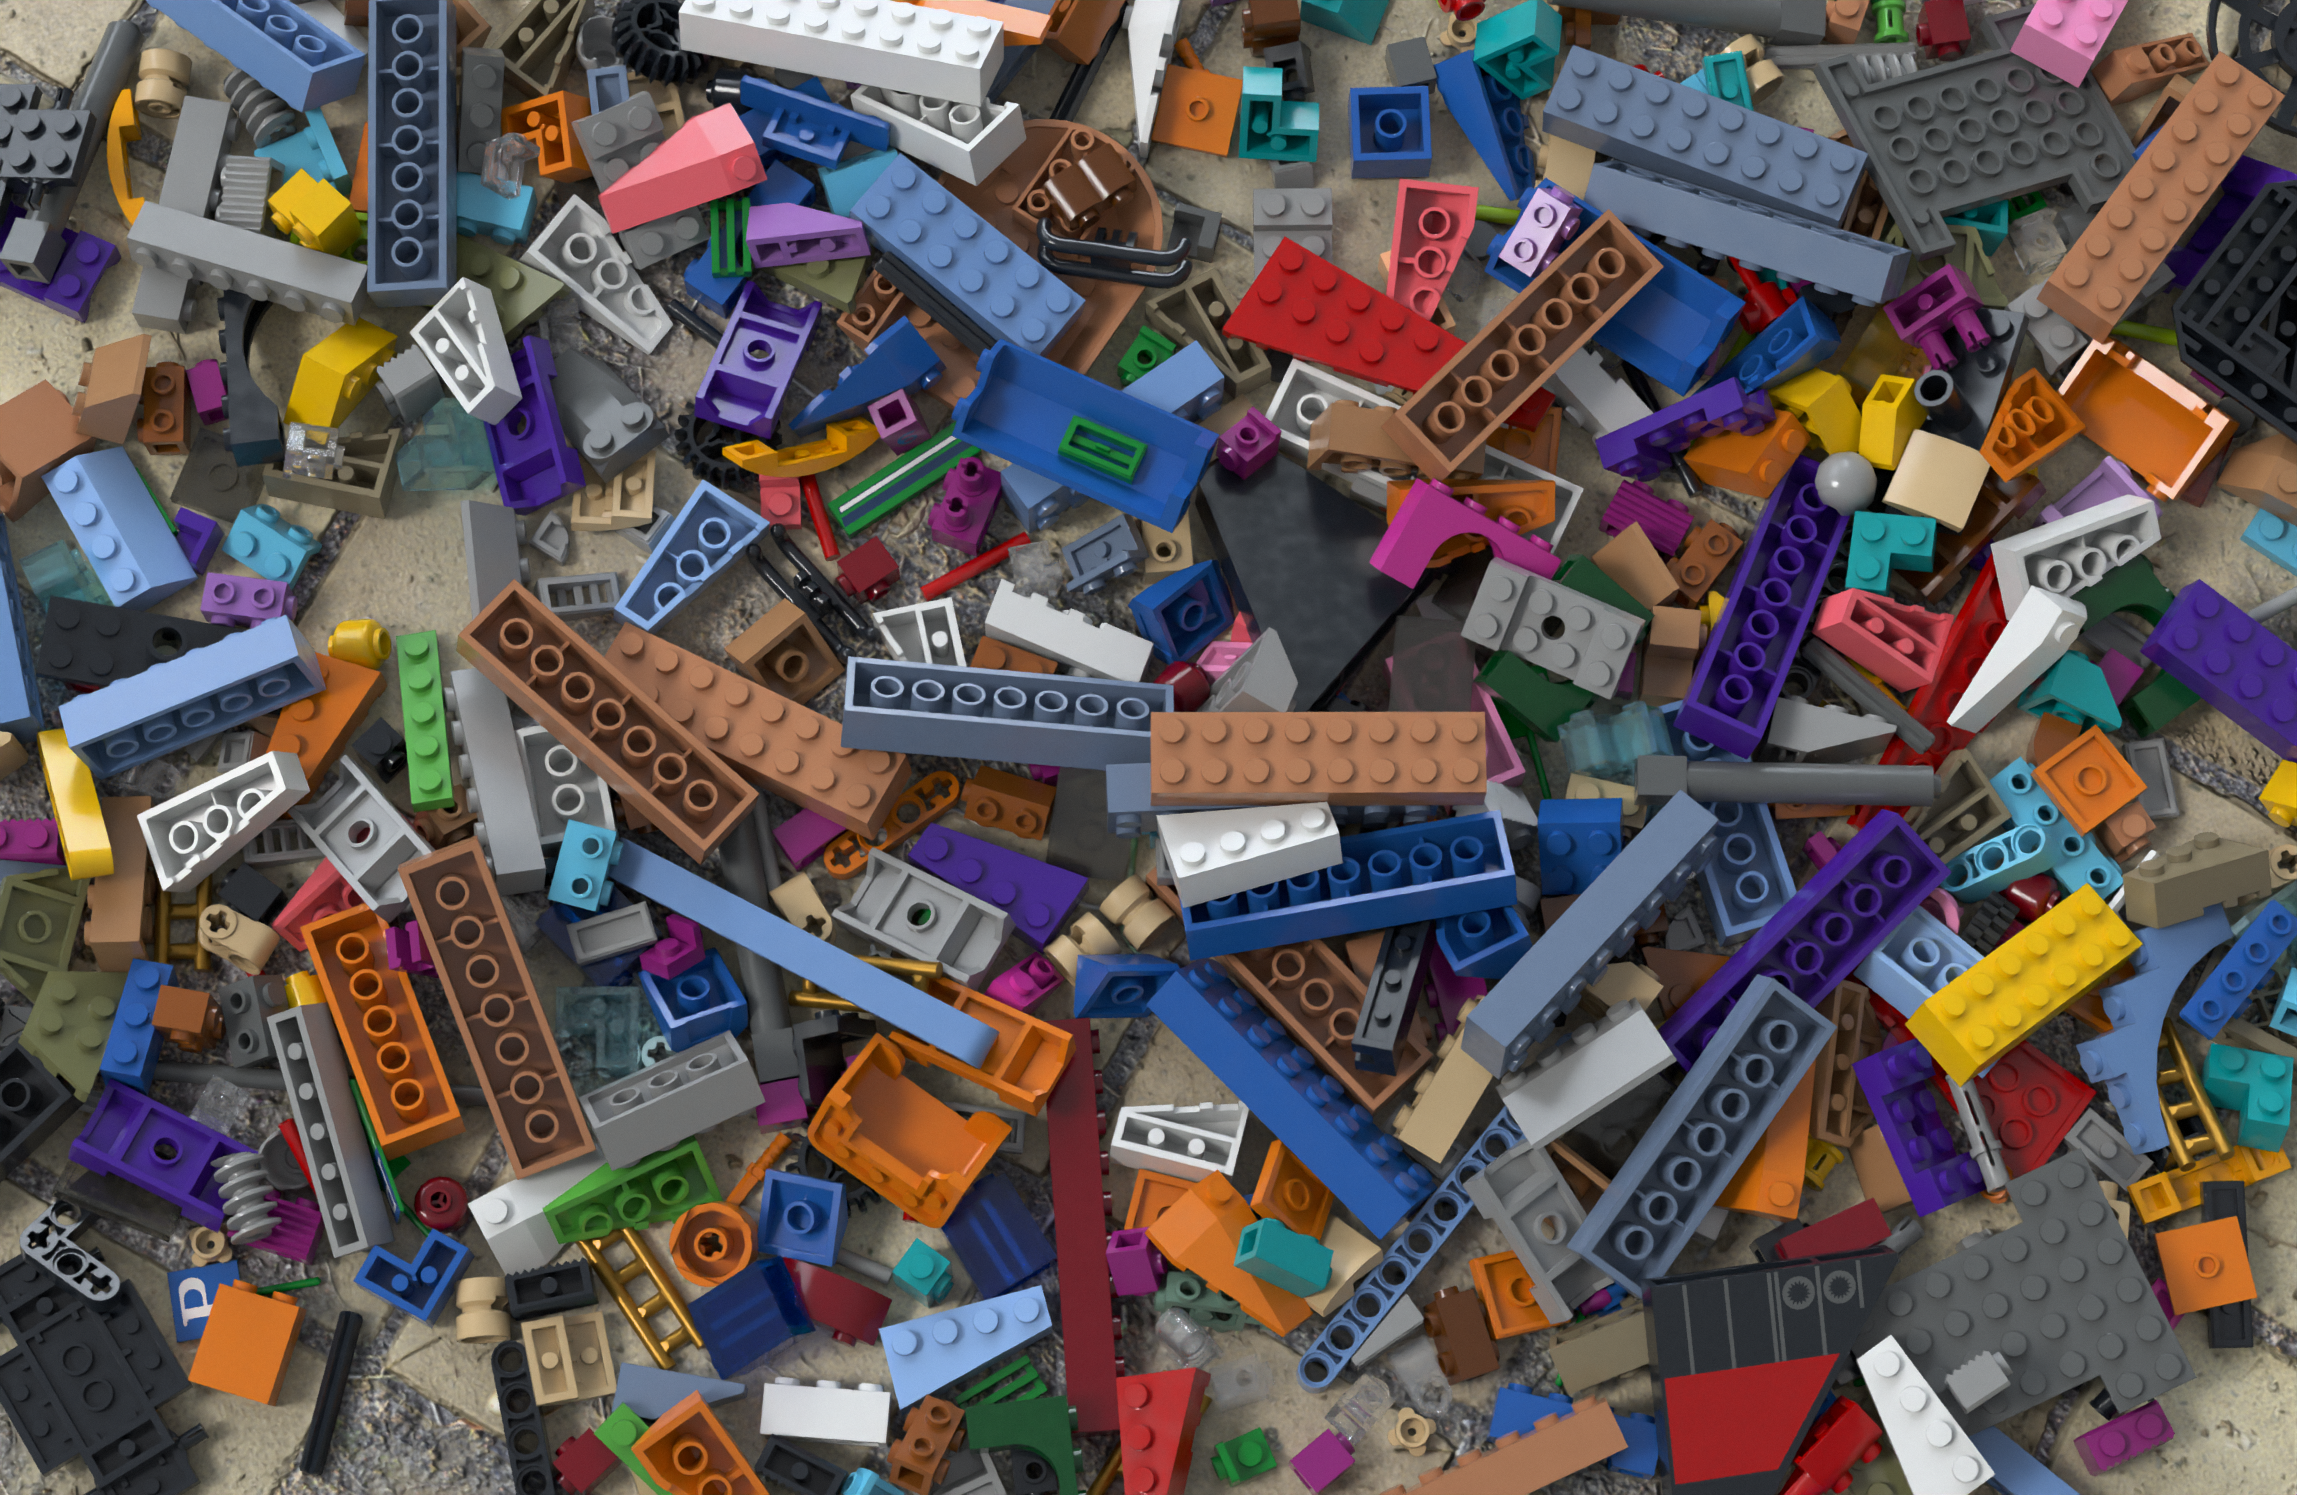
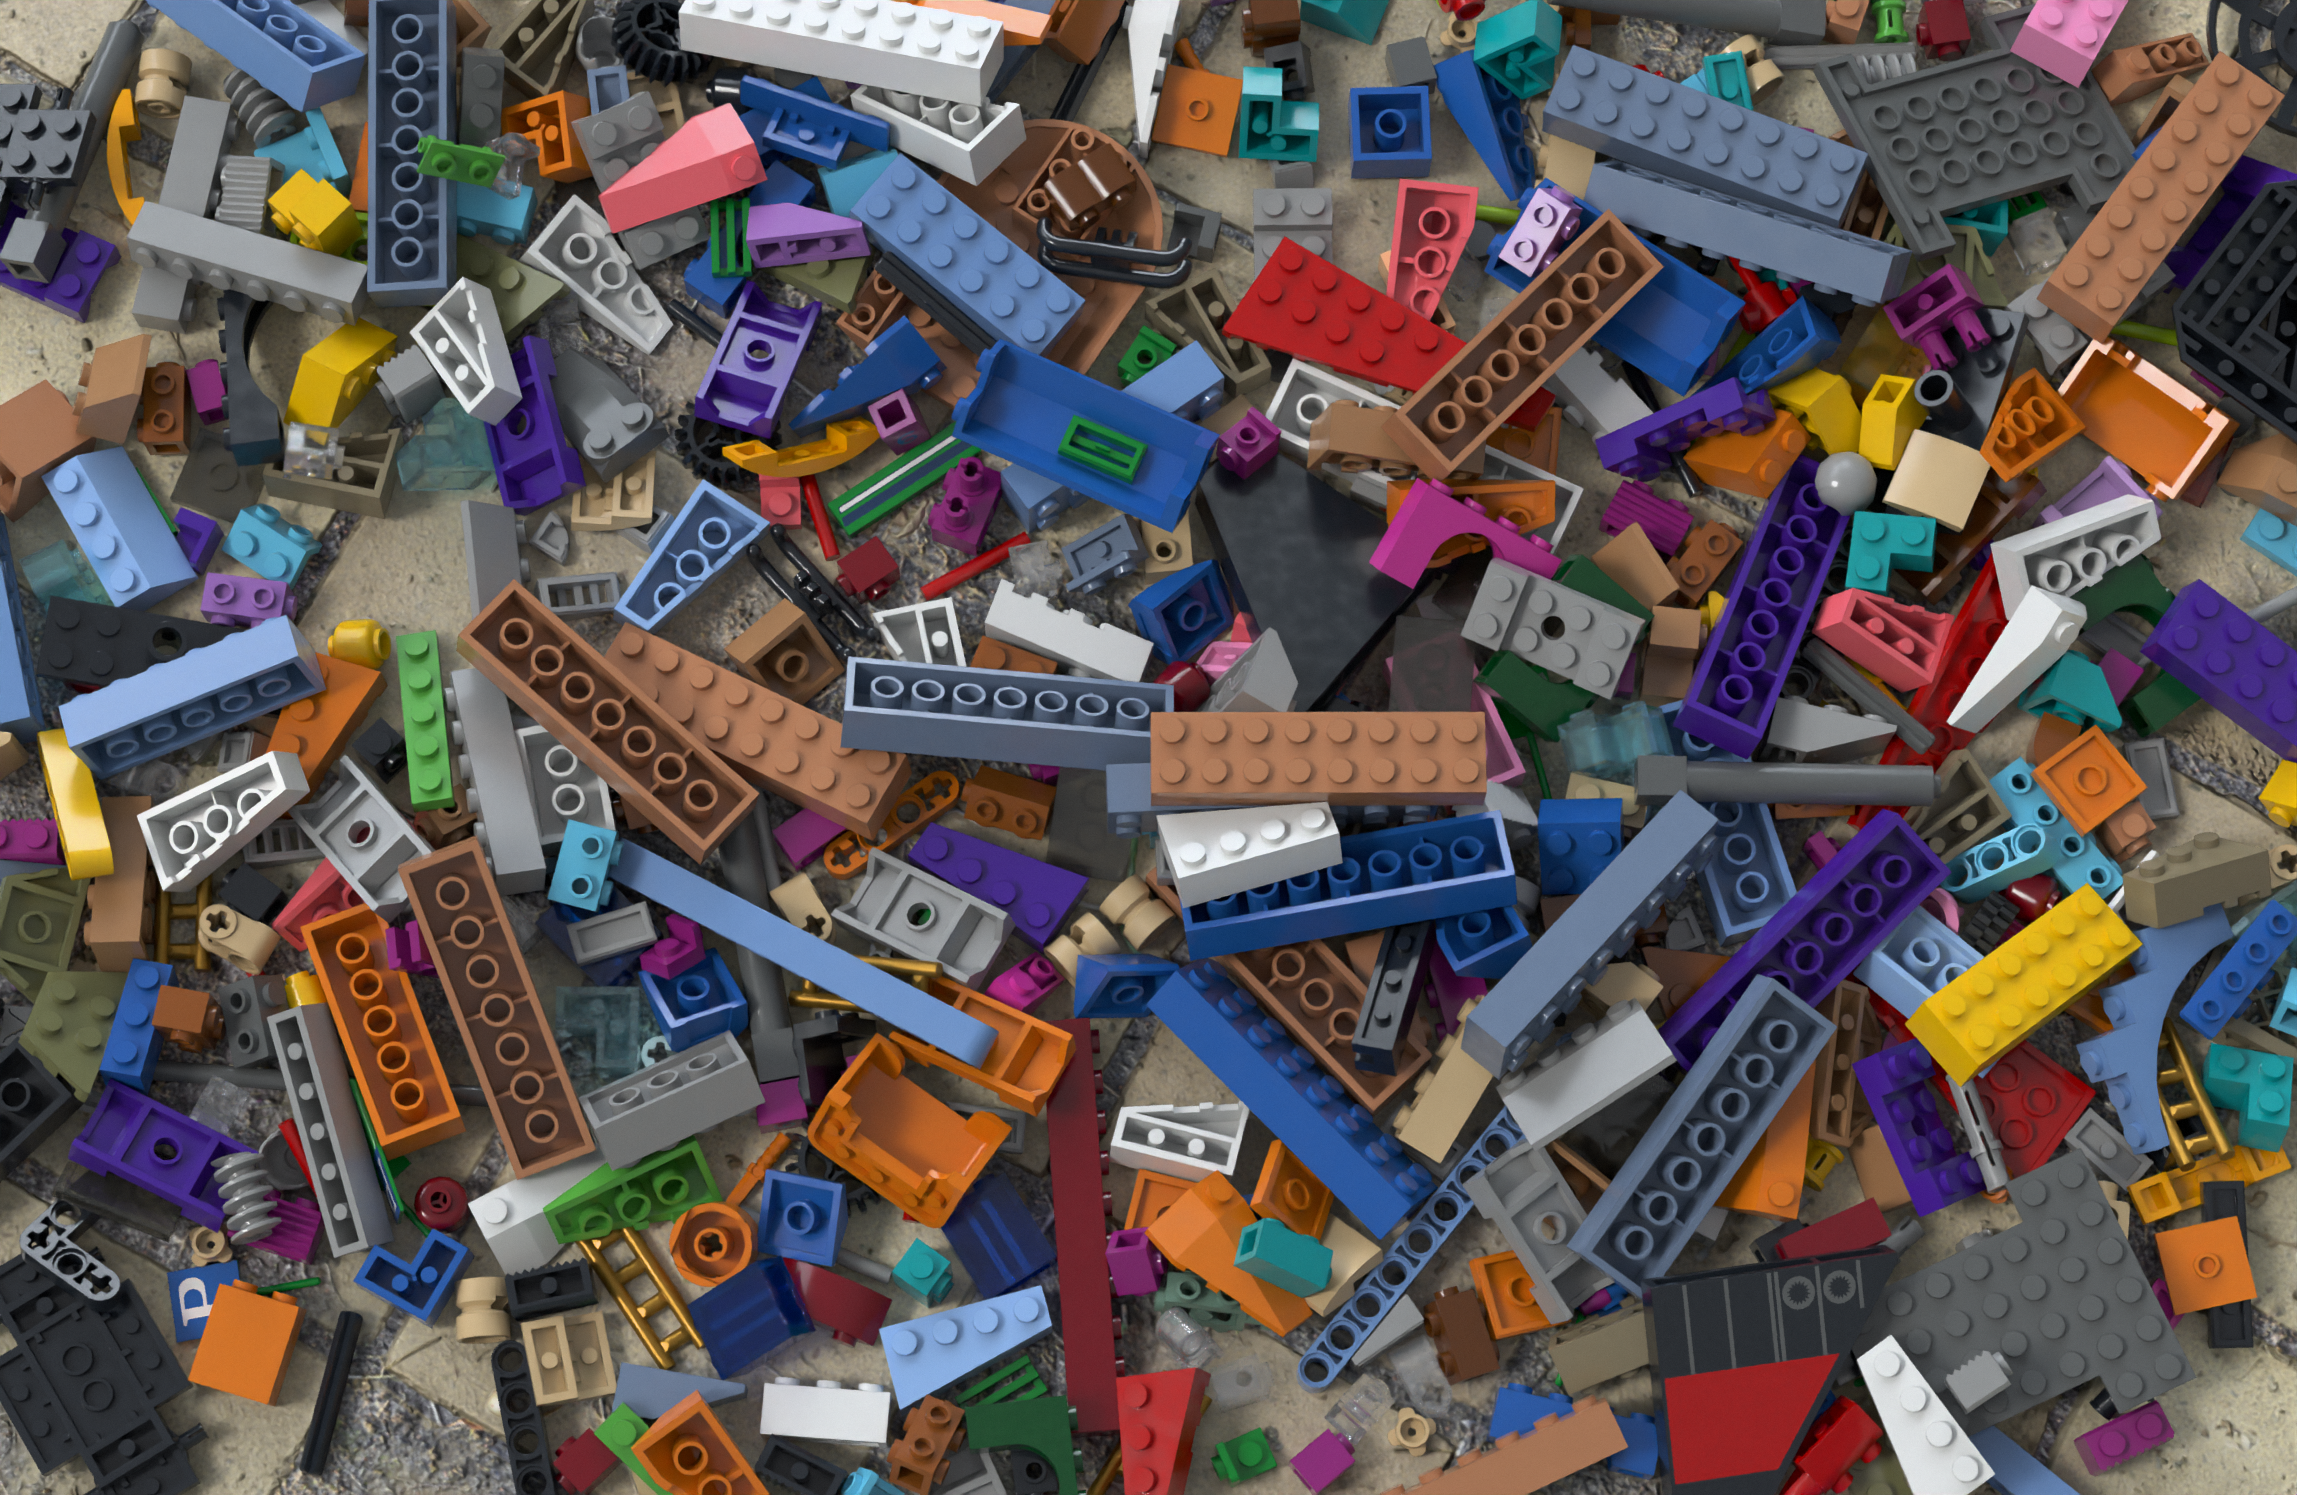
(457, 162): none -> bright green hinge

